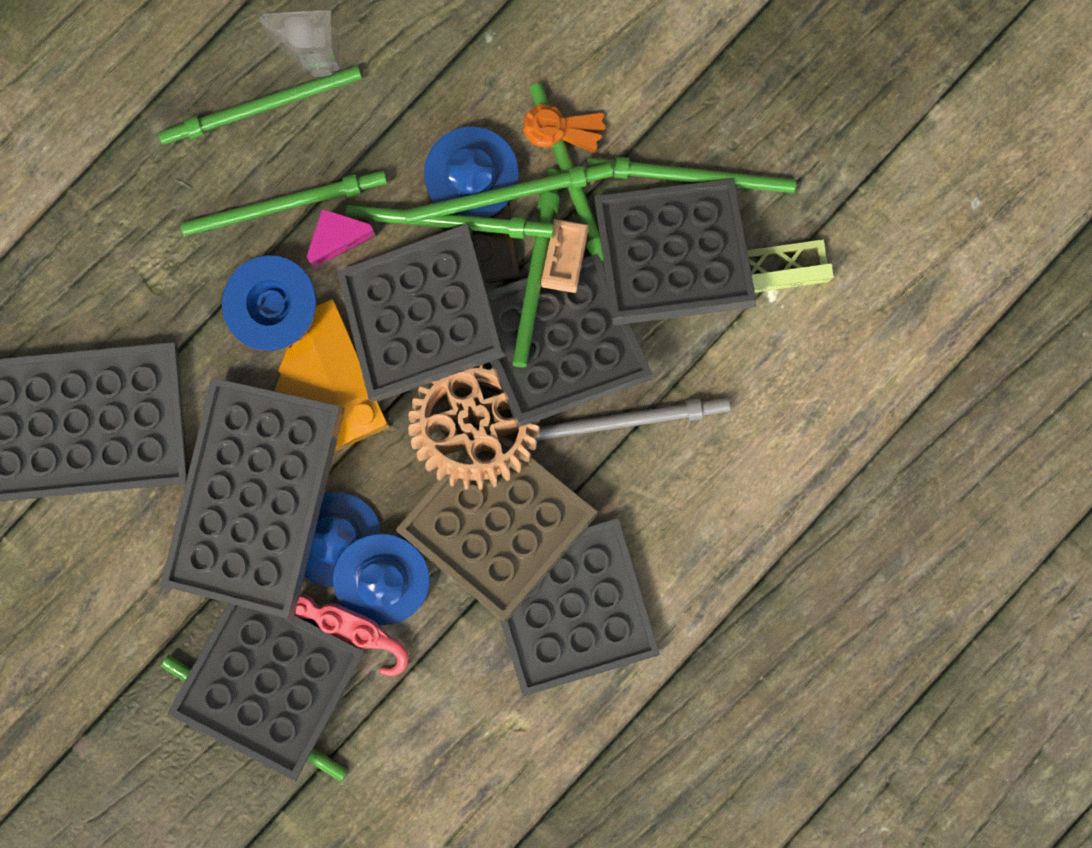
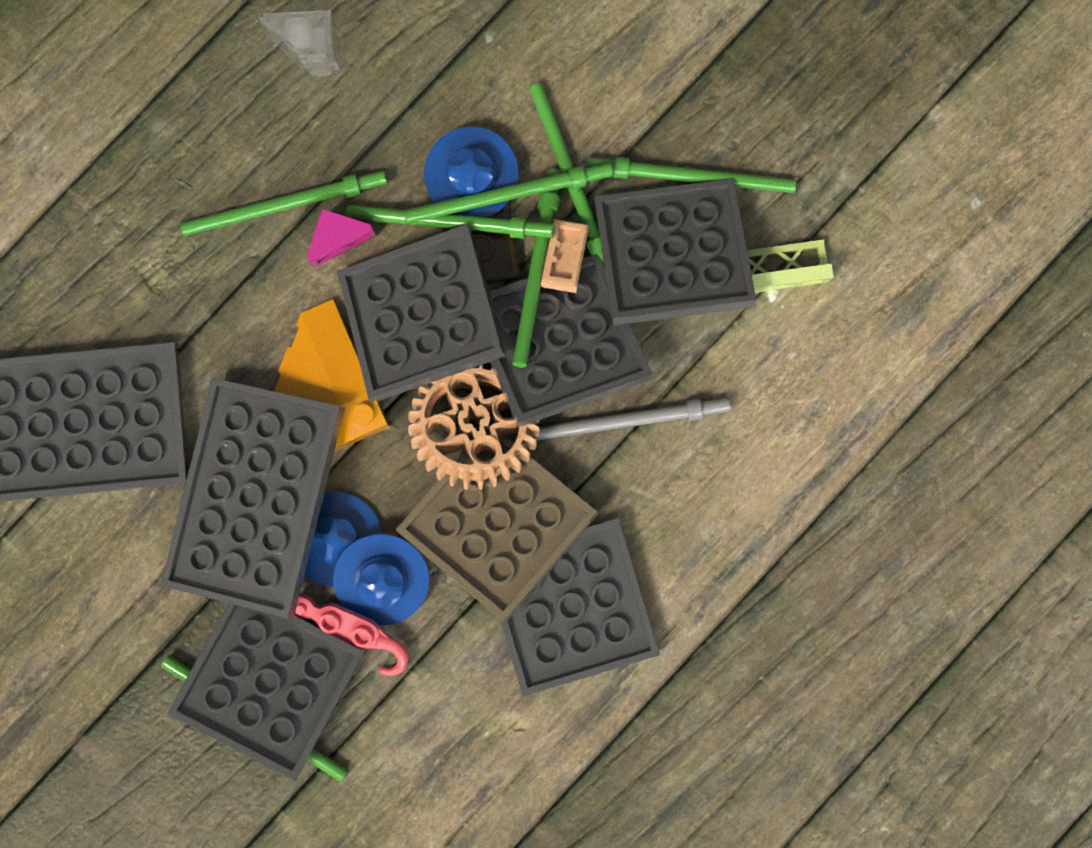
(195, 127): bright green bar -> none
(269, 303): blue hat -> none
(547, 126): orange piece -> none

